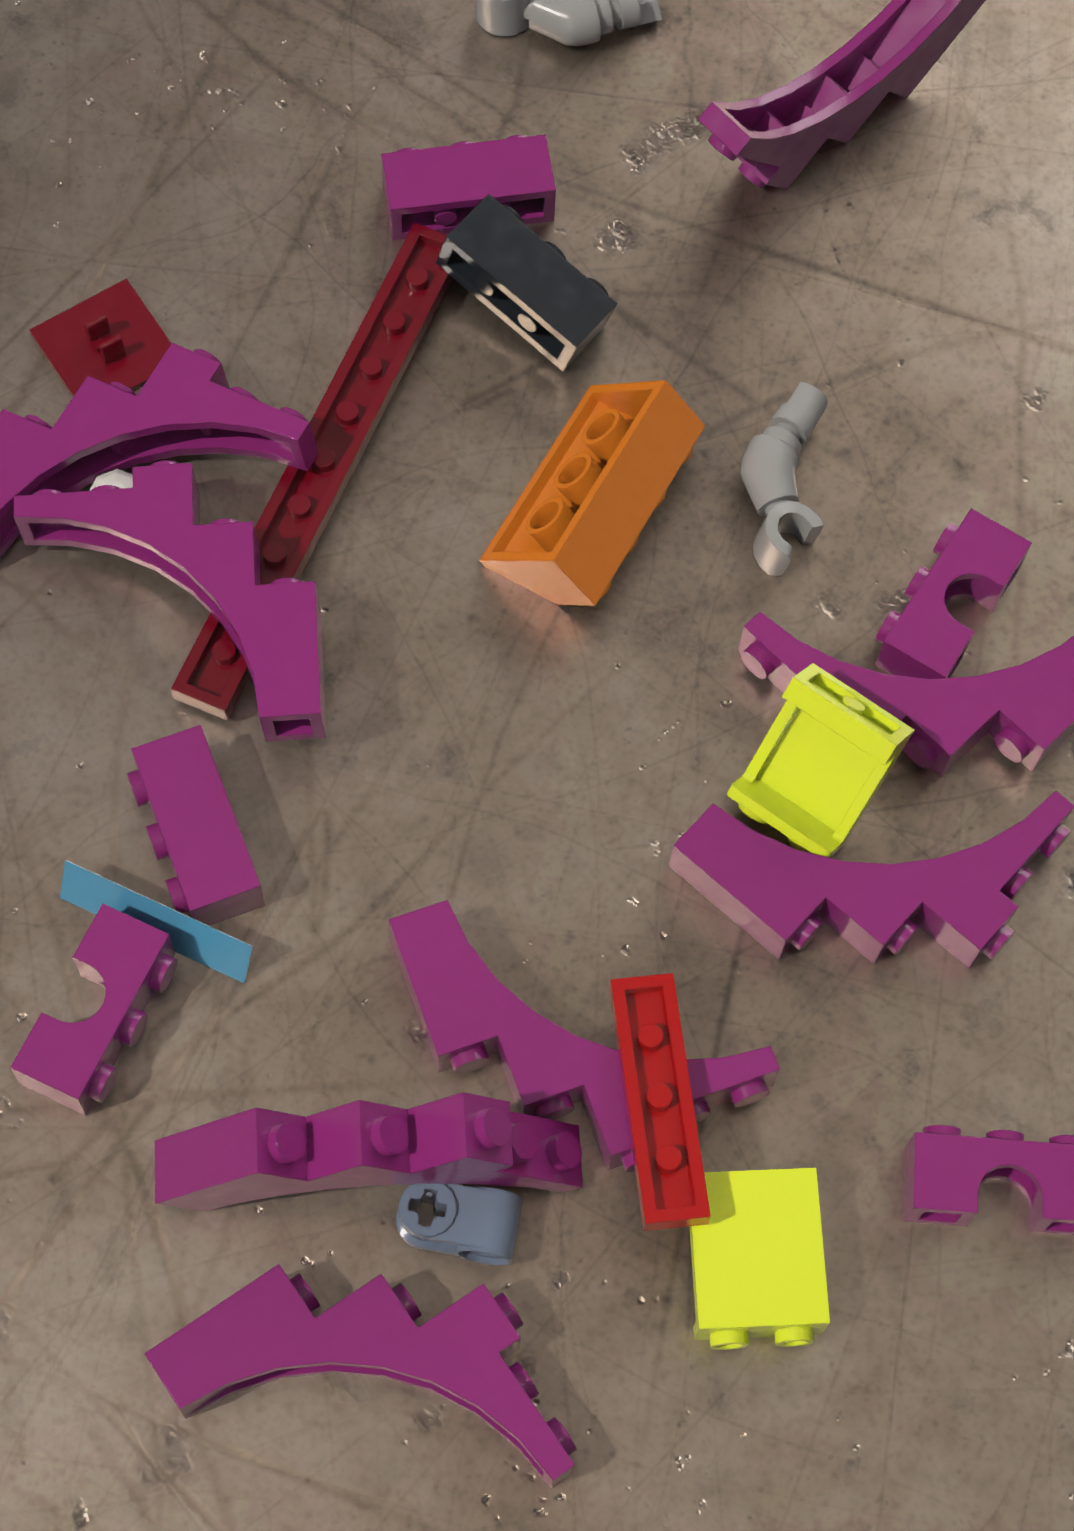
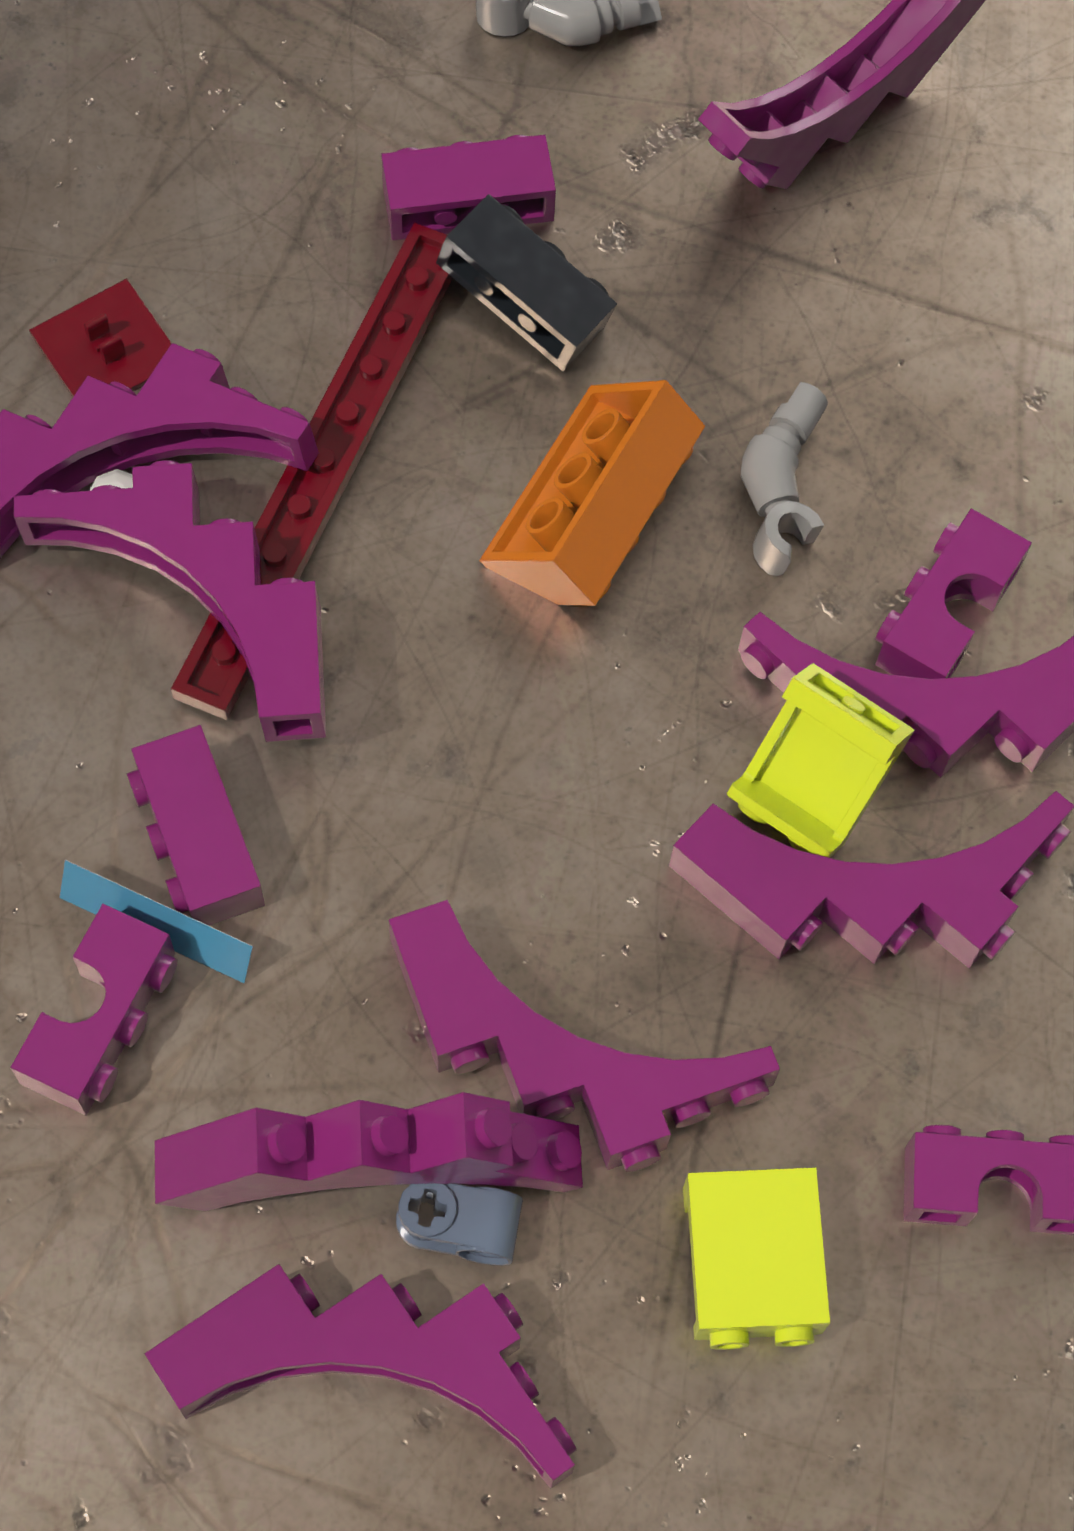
(659, 1102): red plate -> none

